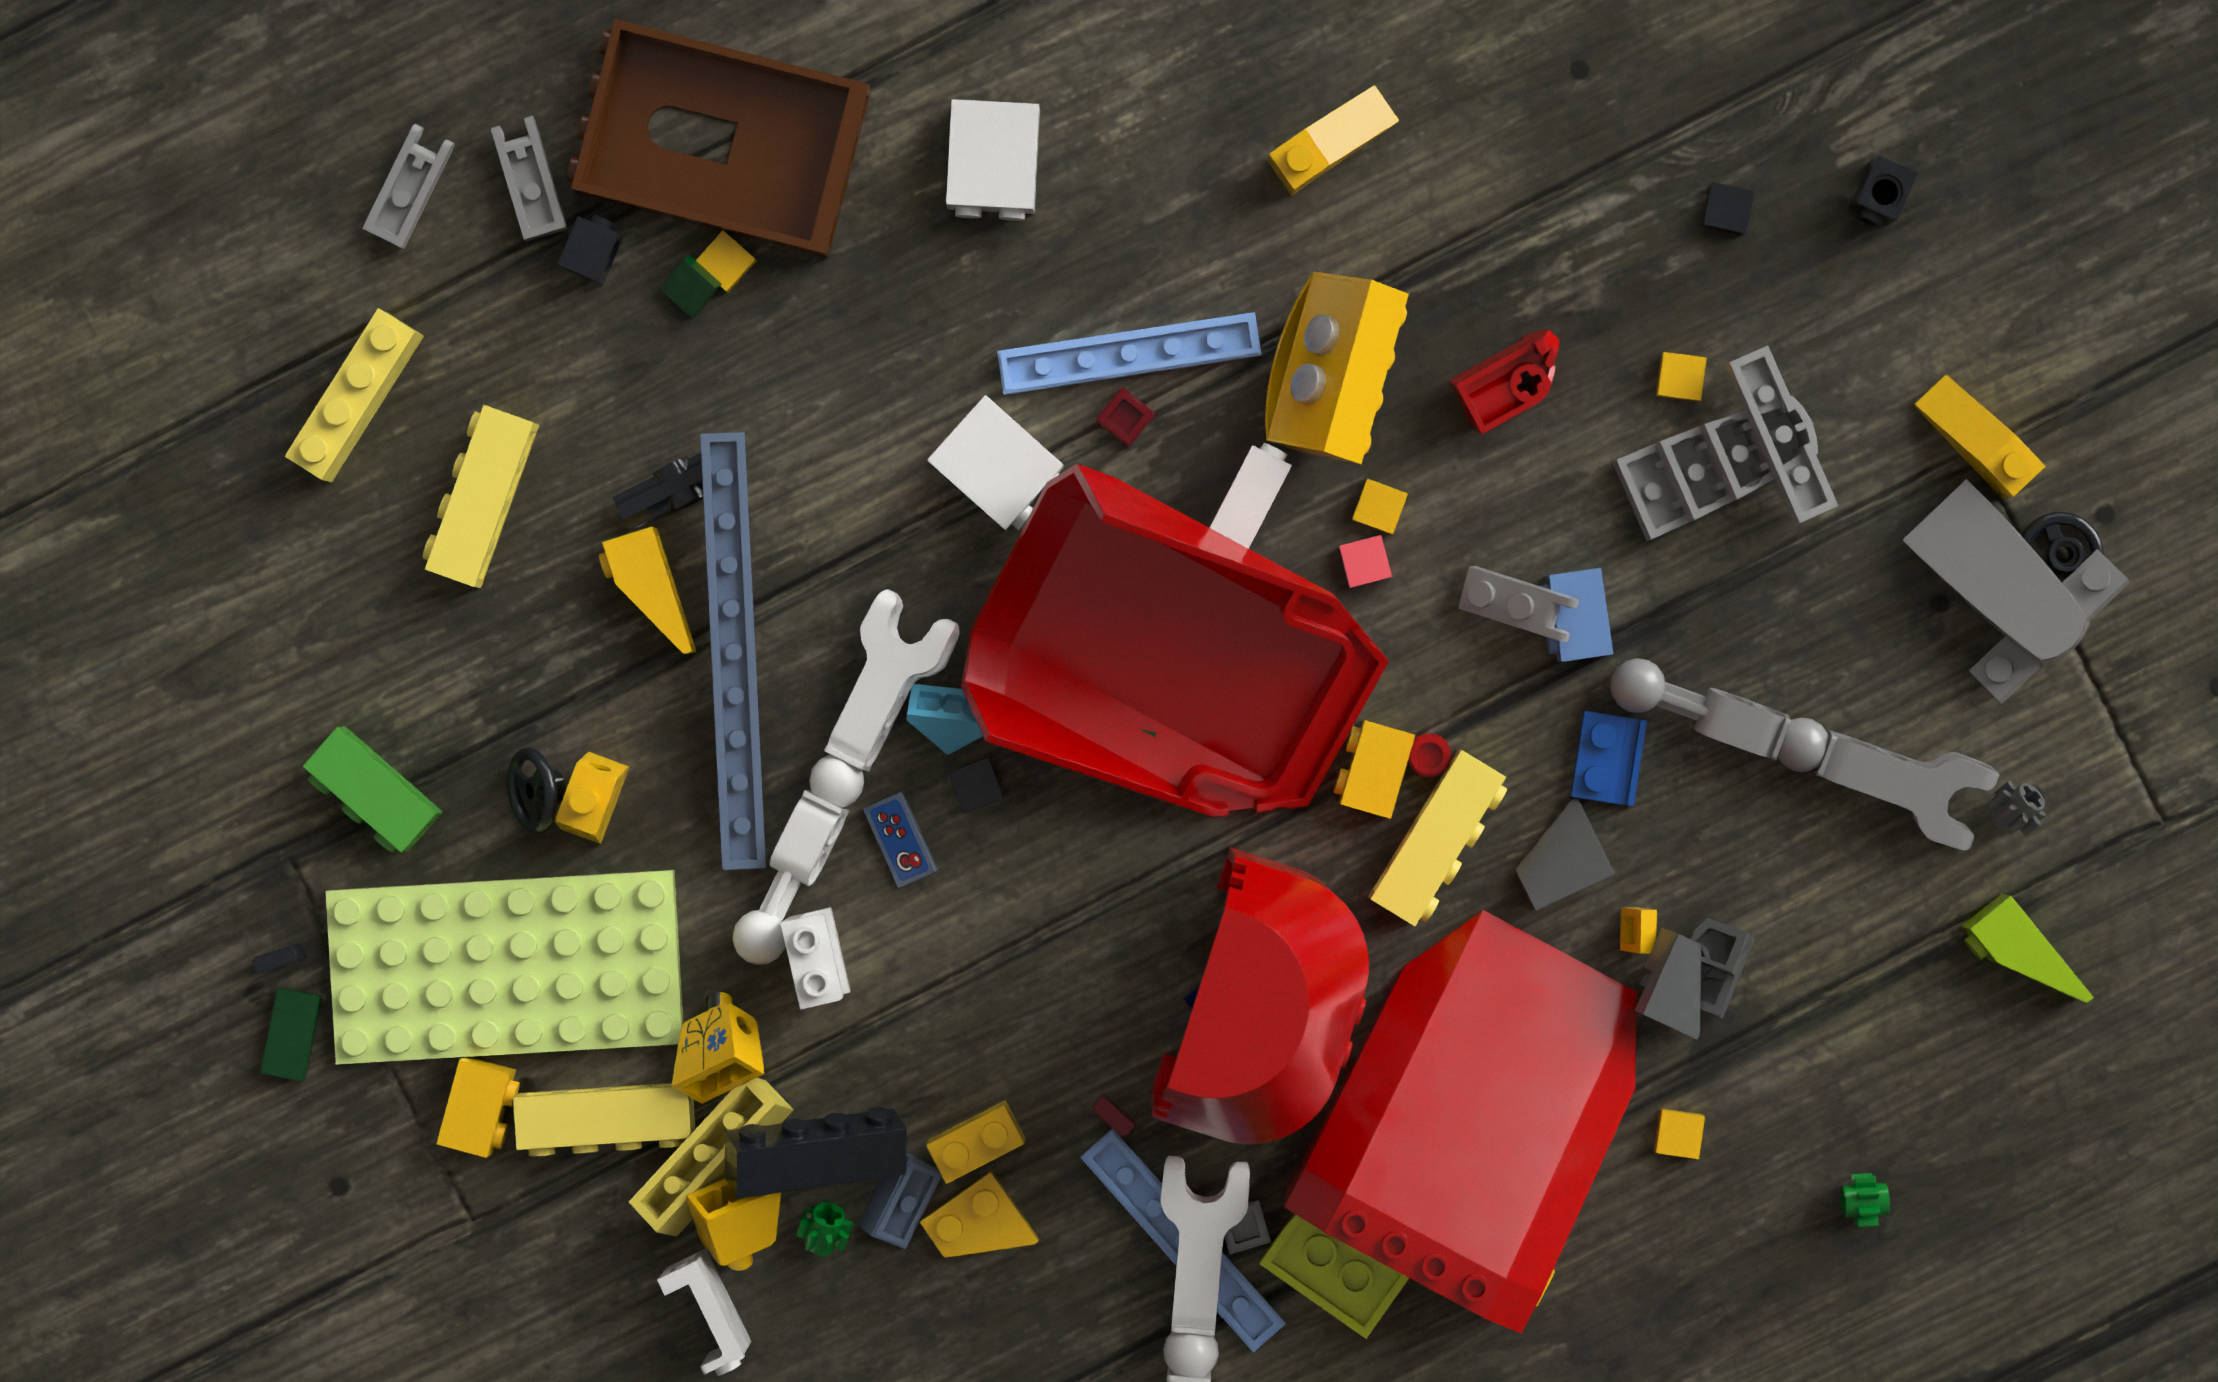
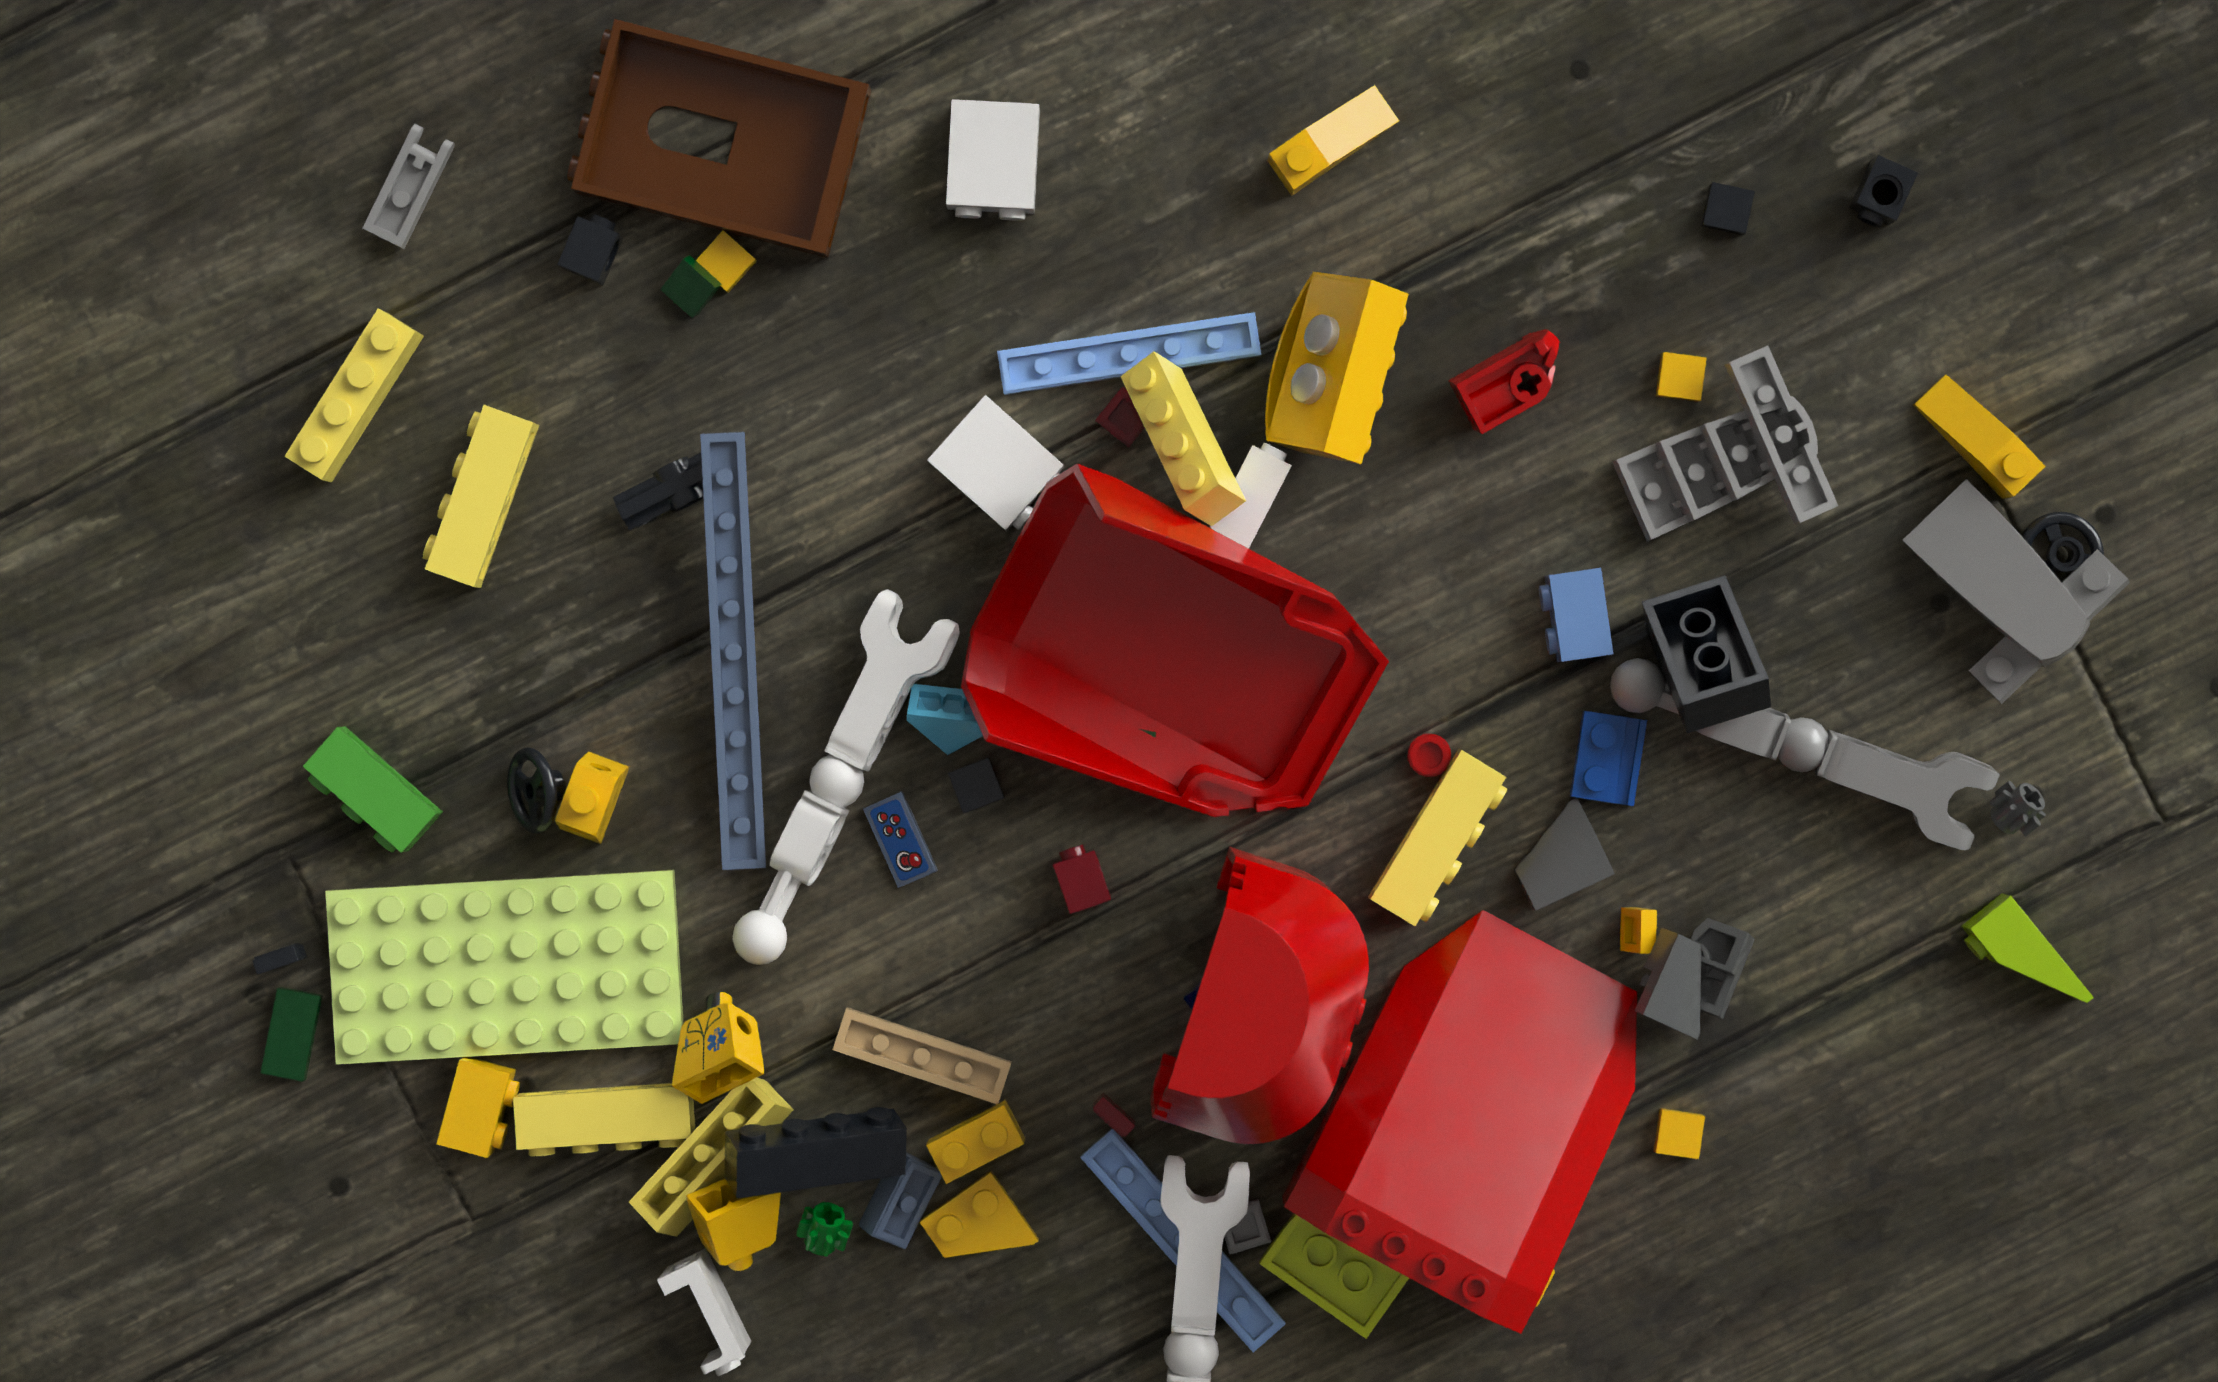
(530, 182): light grey hinge -> none
(644, 575): yellow slope -> none
(815, 958): white panel -> none
(922, 1055): none -> tan plate
(1081, 878): none -> dark red brick
(1183, 439): none -> light yellow brick
(1365, 561): coral tile -> none
(1374, 768): yellow brick -> none
(1379, 506): yellow tile -> none
(1515, 602): light grey hinge -> none
(1706, 654): none -> black brick
(1864, 1200): green gear -> none

